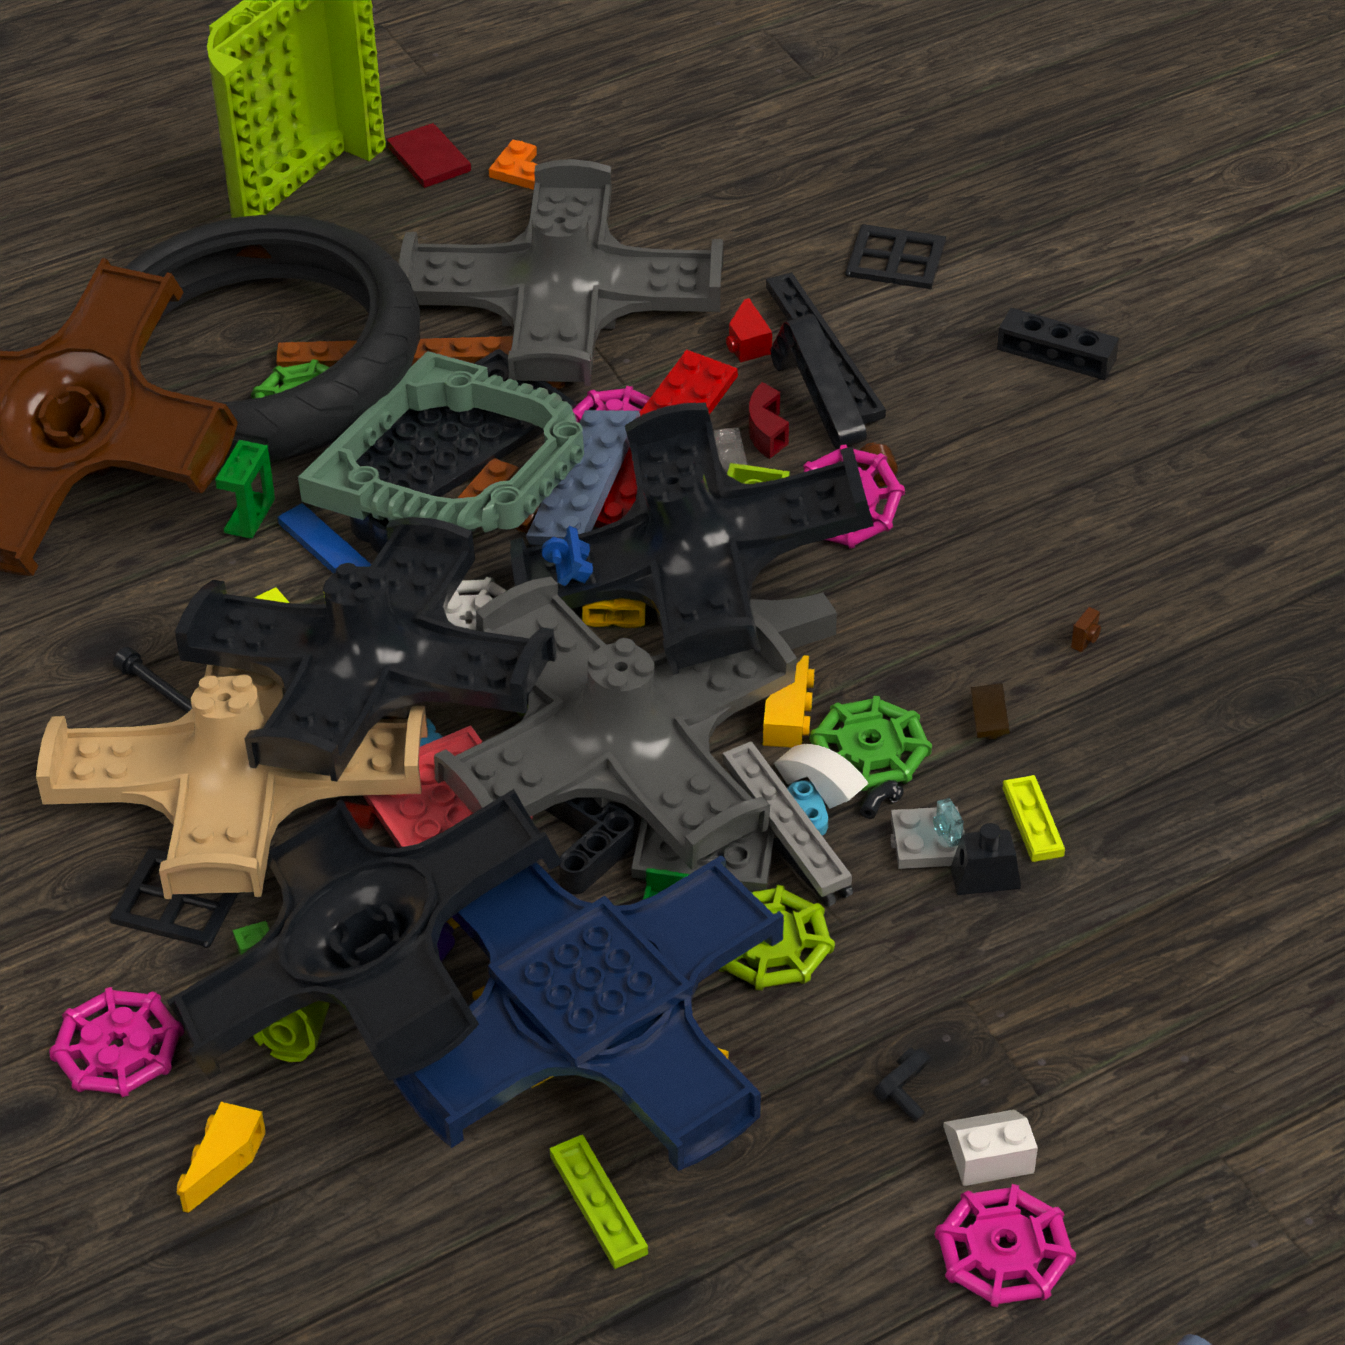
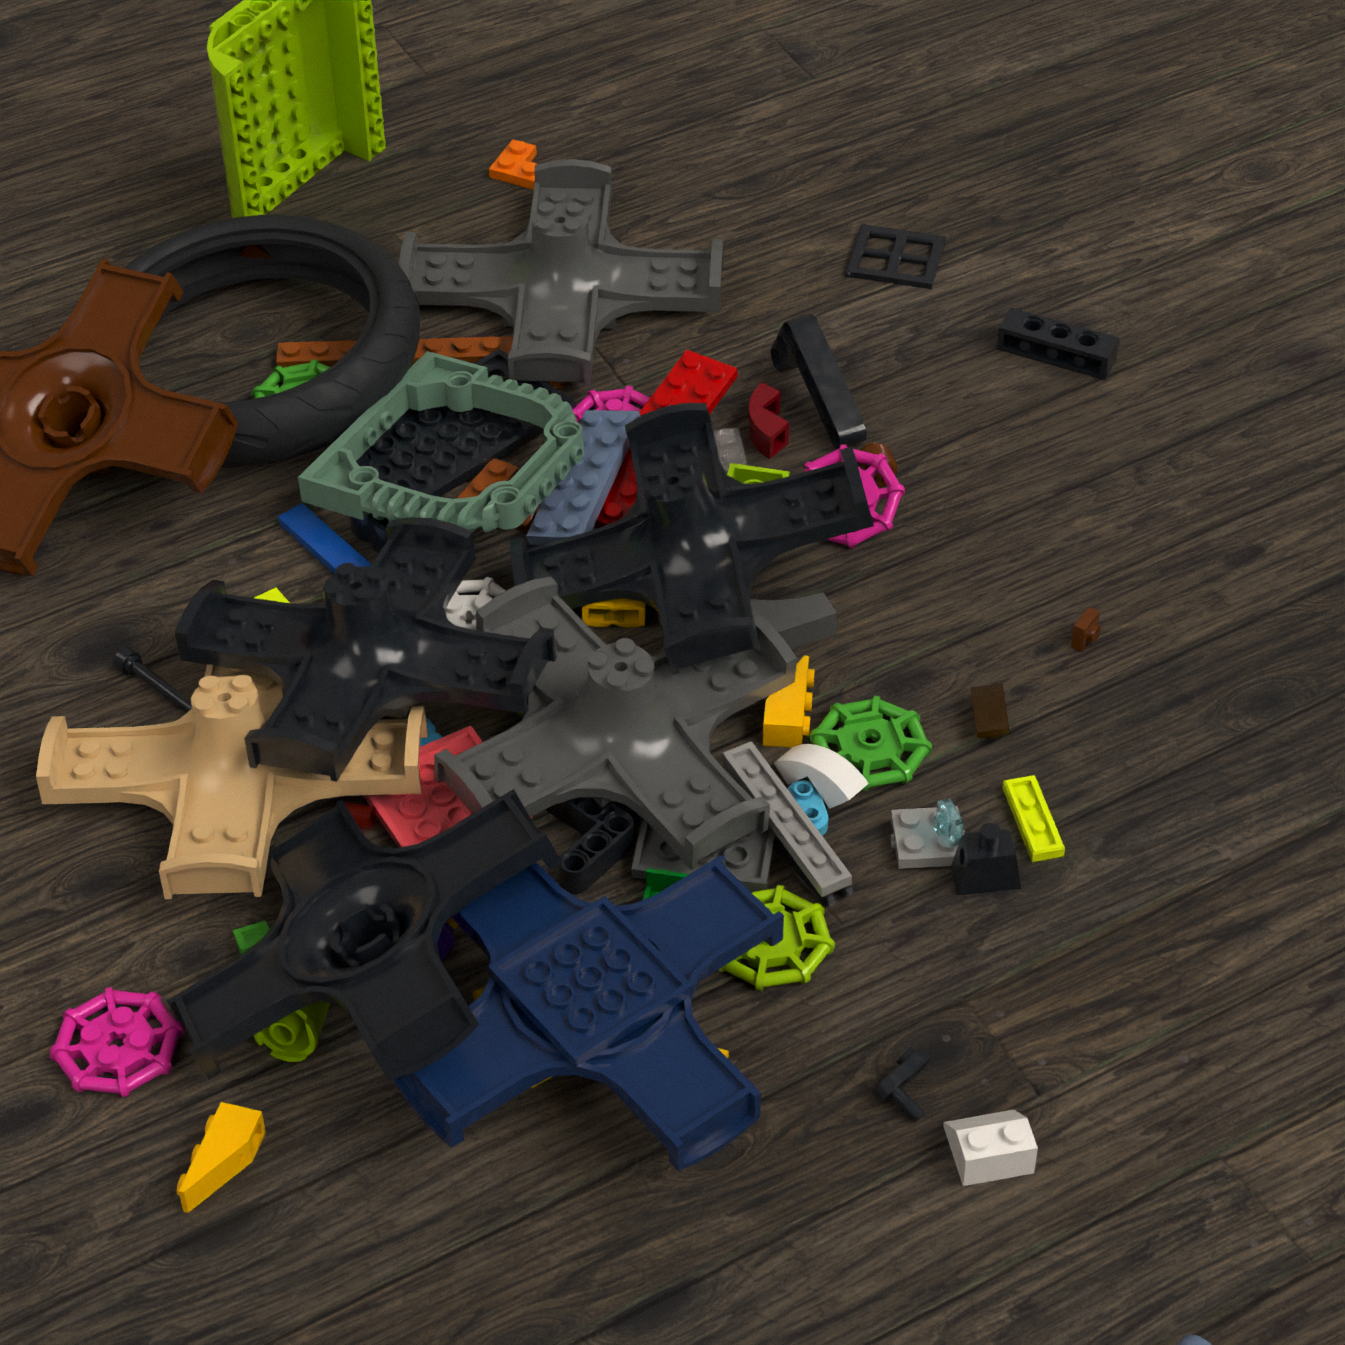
(165, 925): black window -> none
(237, 477): green panel -> none
(428, 155): dark red tile -> none
(569, 557): blue hips -> none
(599, 1201): lime plate -> none
(749, 333): red slope -> none
(796, 303): black plate -> none
(875, 796): black arm -> none
(999, 1262): dark pink plate -> none

